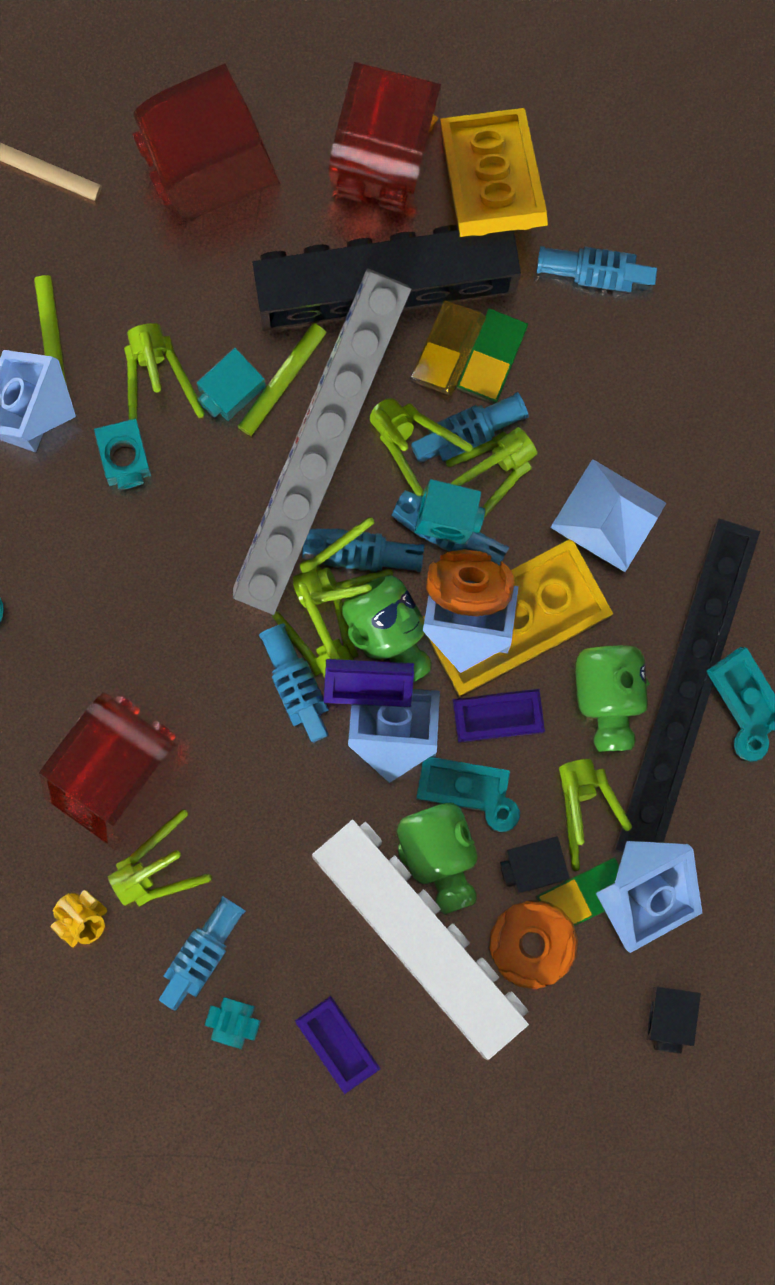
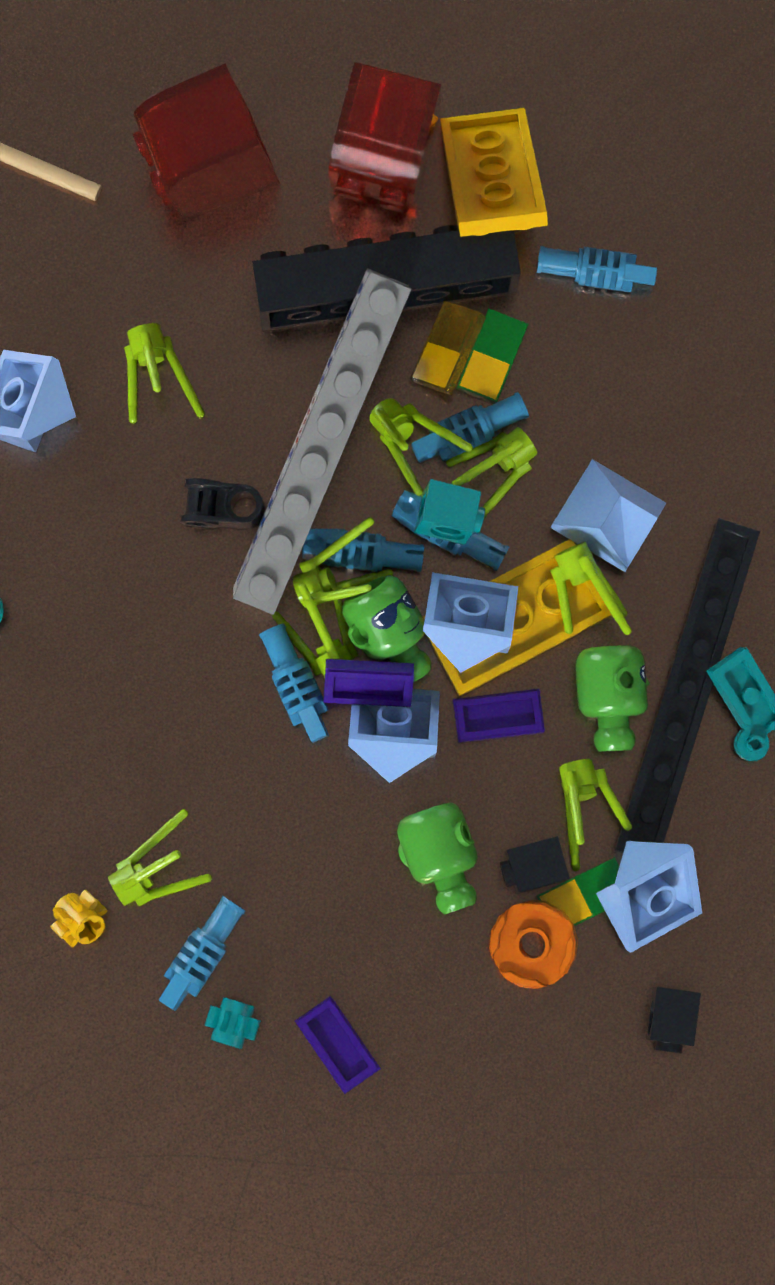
(48, 318): lime bar -> none
(109, 768): clear red brick -> none
(122, 435): teal brick -> none
(219, 504): none -> black piece
(229, 385): teal brick -> none
(282, 379): lime bar -> none
(420, 939): white brick -> none
(469, 788): teal hinge -> none
(486, 596): orange tile -> none
(579, 566): none -> lime plant

